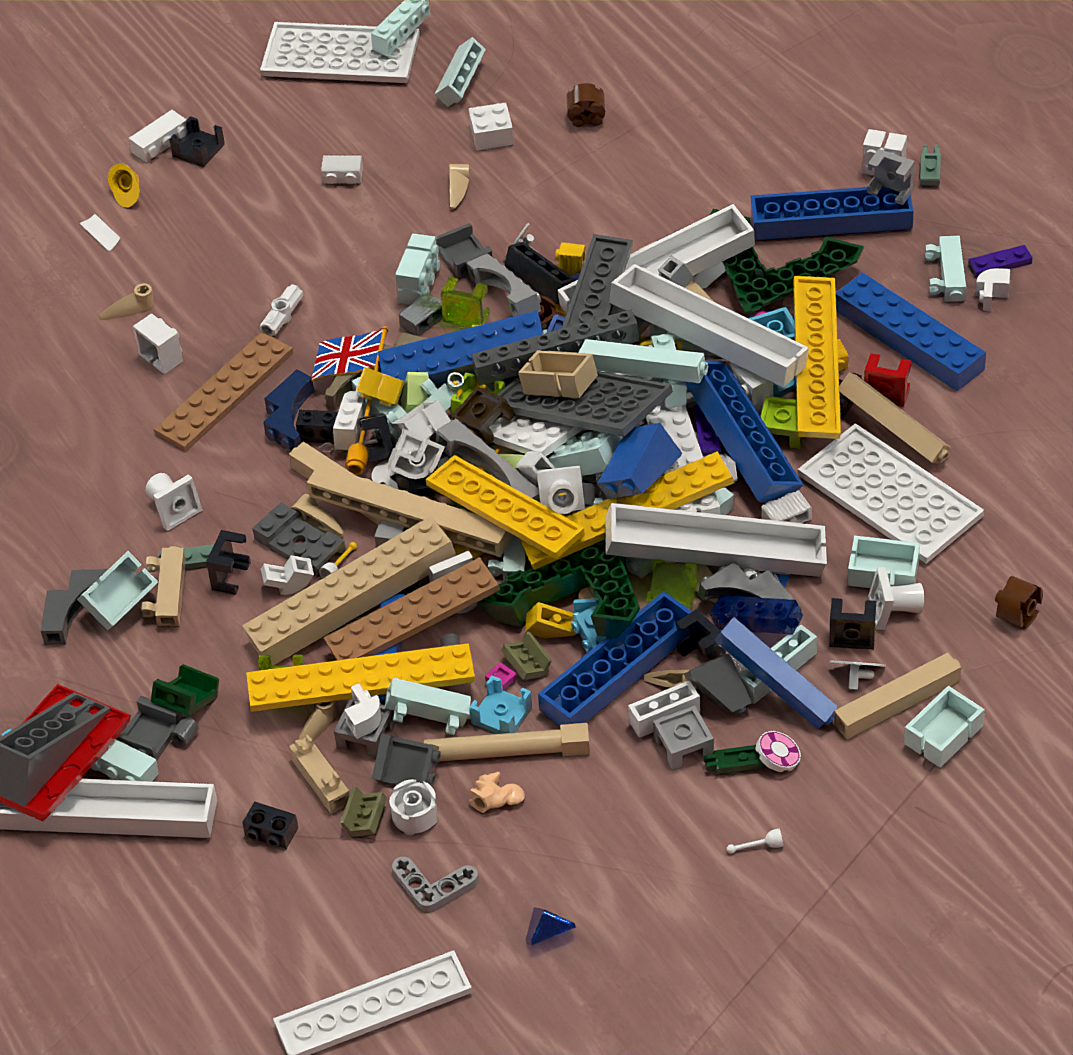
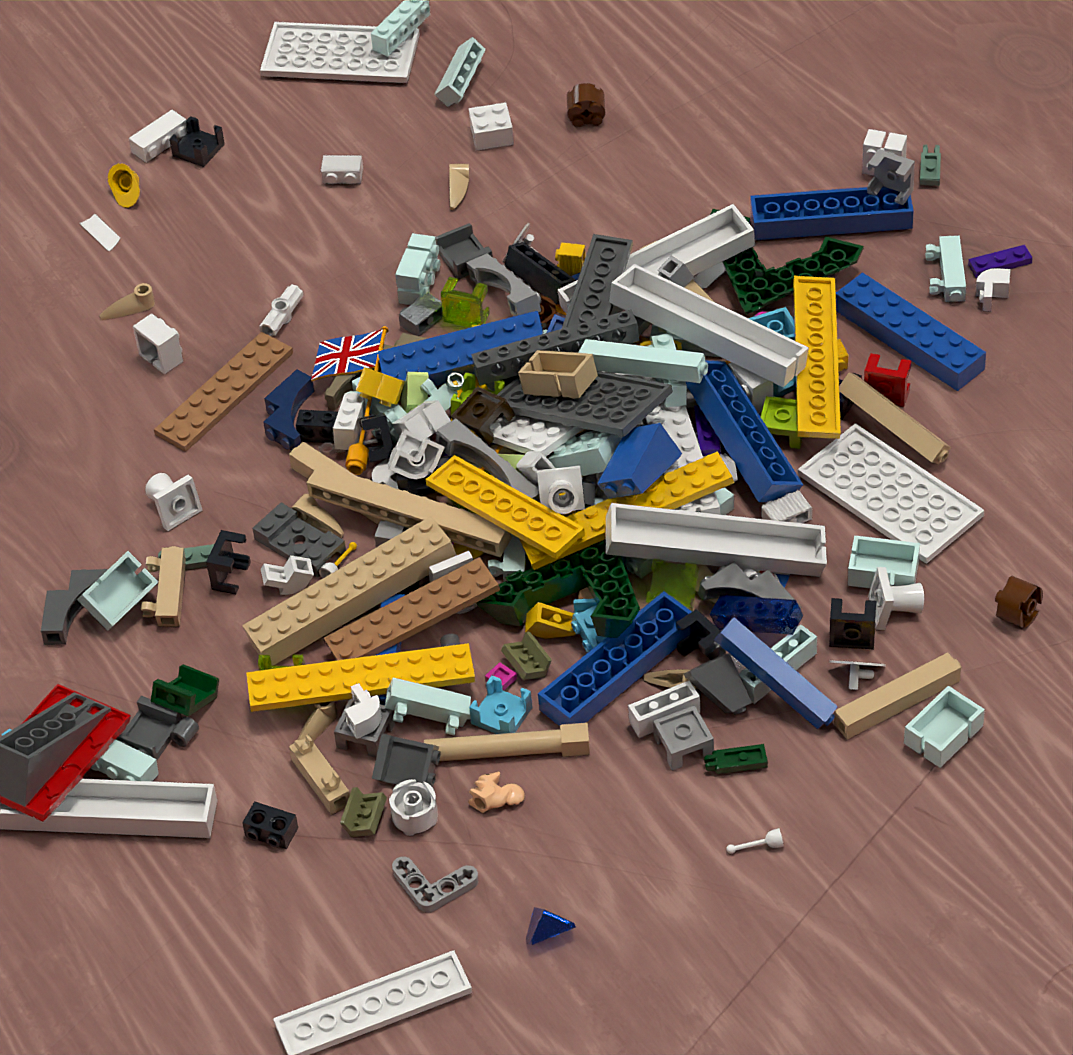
(778, 751): tile -> none

